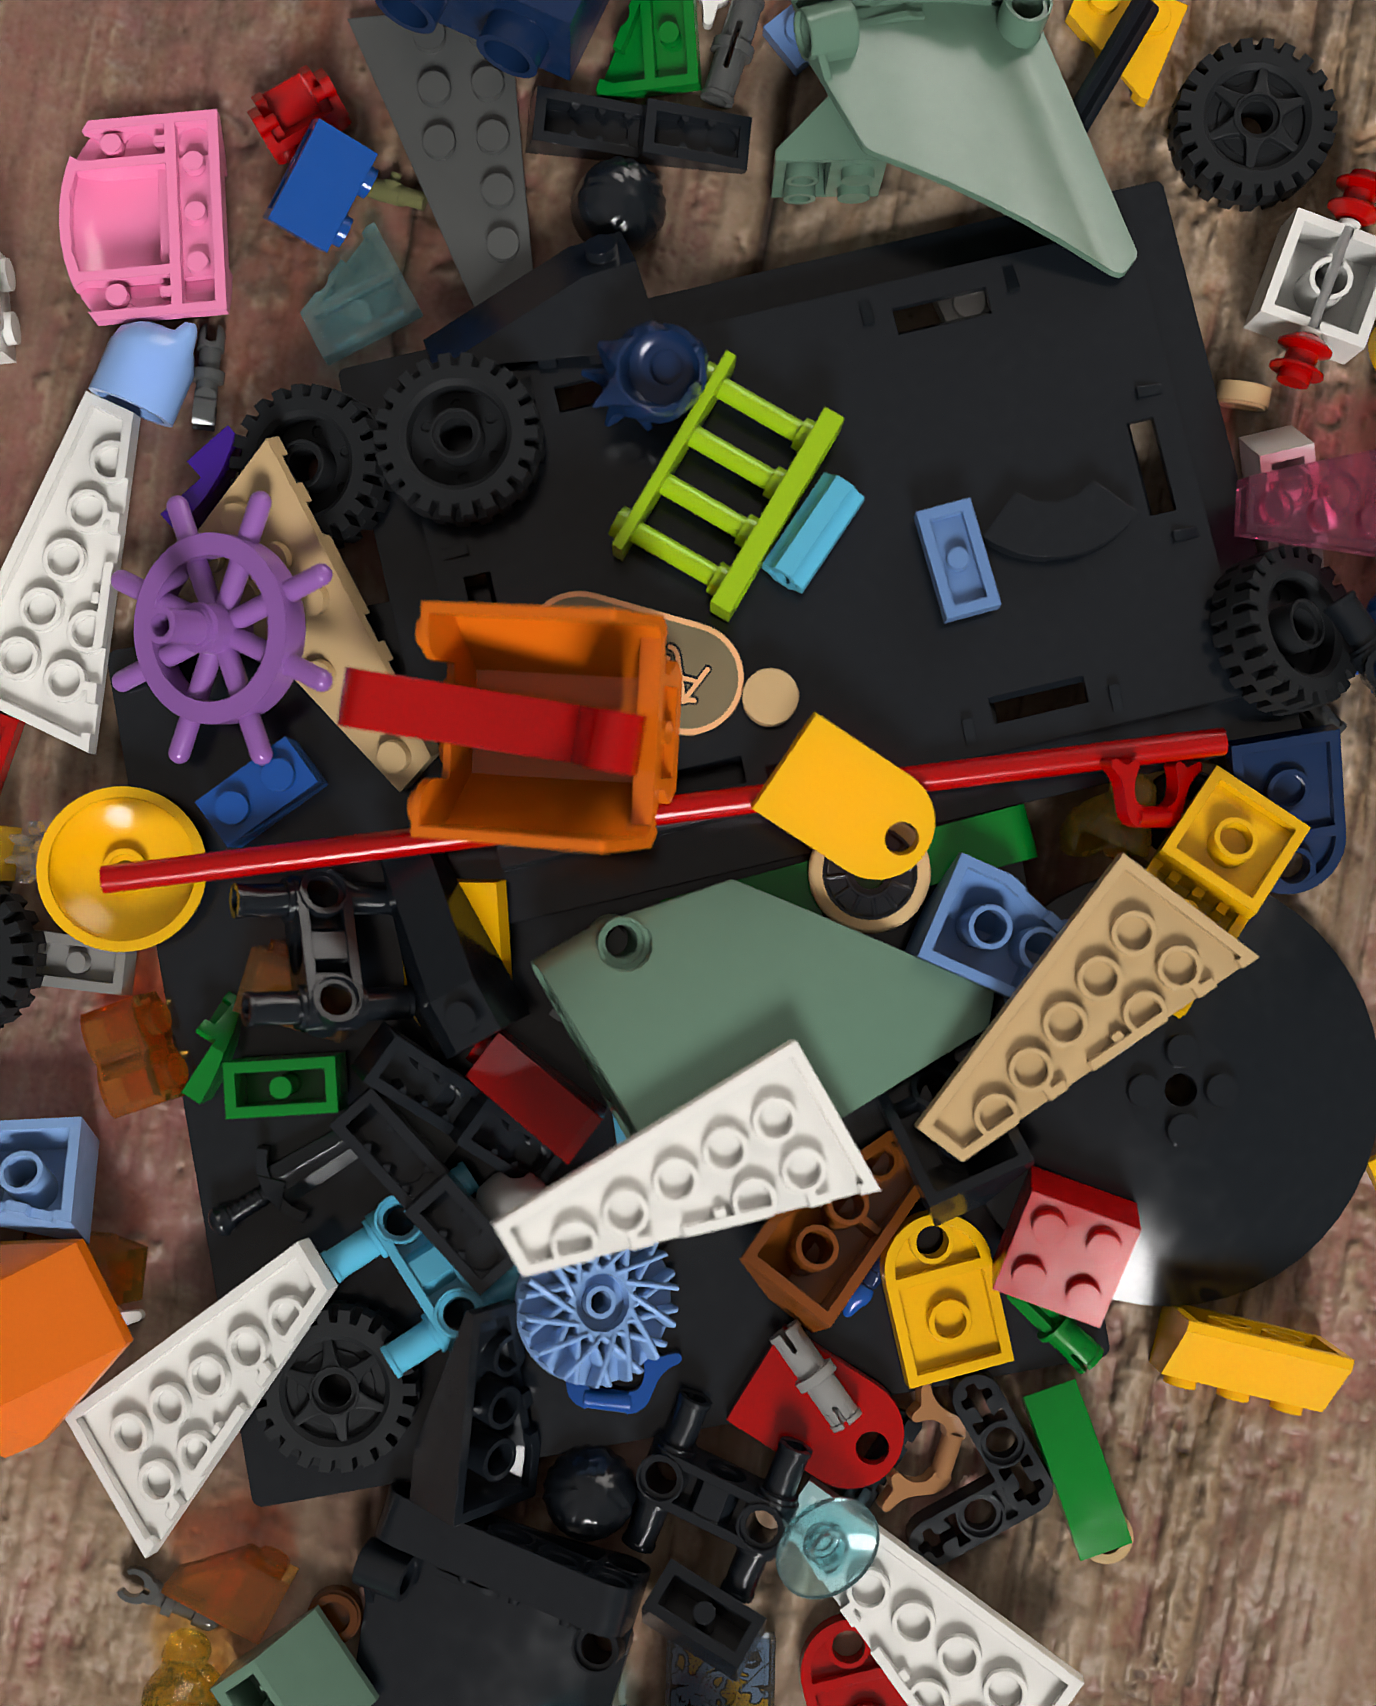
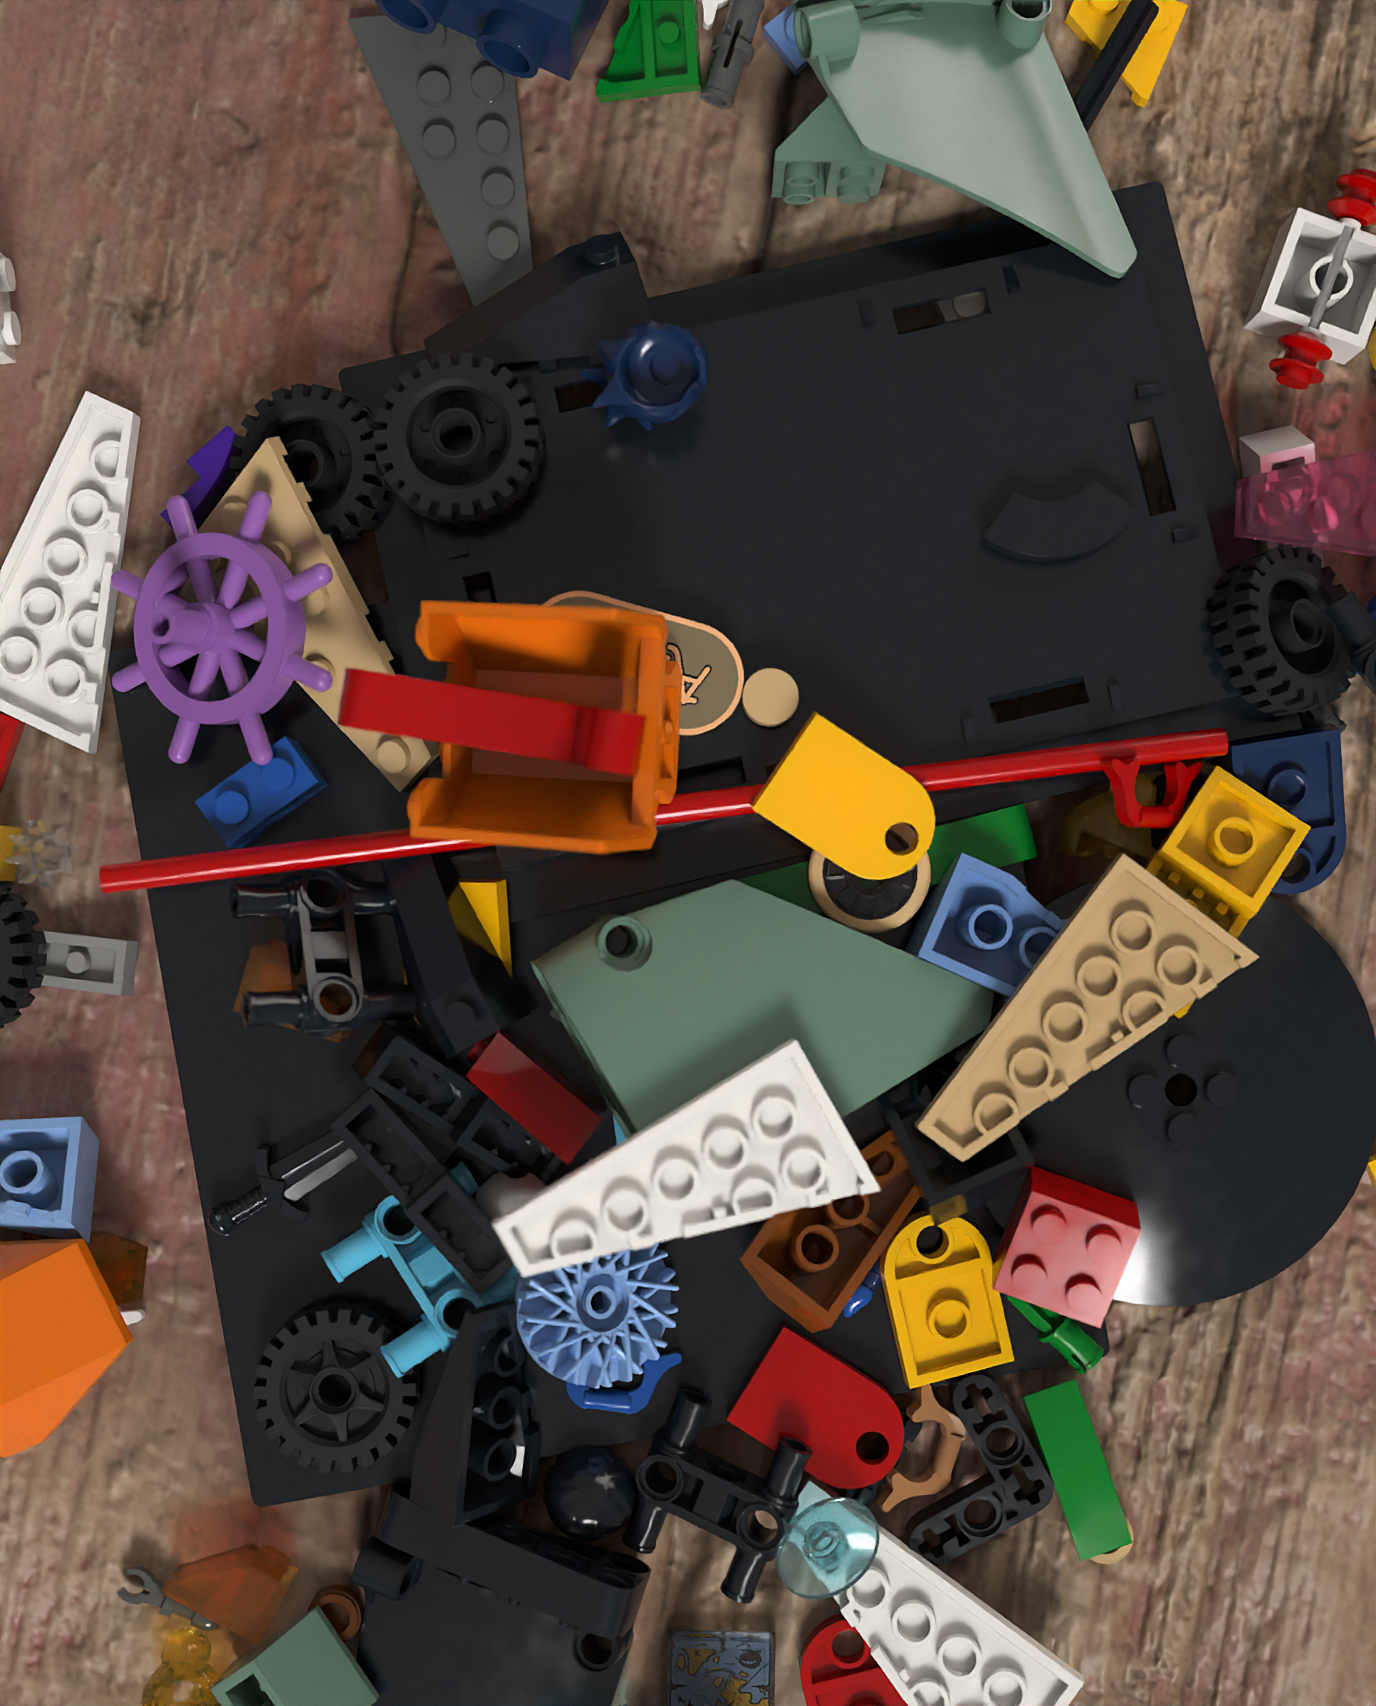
(109, 829): yellow dish -> none
(134, 1054): clear orange brick -> none
(147, 369): light blue piece -> none
(148, 218): bright pink slope -> none
(182, 1404): white wing -> none
(207, 379): dark grey piece -> none
(223, 1033): green slope -> none
(285, 1085): green brick -> none
(289, 107): red piece -> none
(322, 186): blue brick -> none
(360, 301): clear light blue wing -> none
(396, 194): olive helmet -> none
(617, 198): black hair -> none
(650, 133): black slope -> none
(703, 1620): black brick -> none
(752, 534): lime fence -> none
(813, 532): medium azure axle -> none
(815, 1376): light grey pin -> none
(957, 560): medium blue plate -> none
(1243, 395): tan tile -> none
(1247, 1359): yellow slope -> none
(1274, 92): black wheel -> none

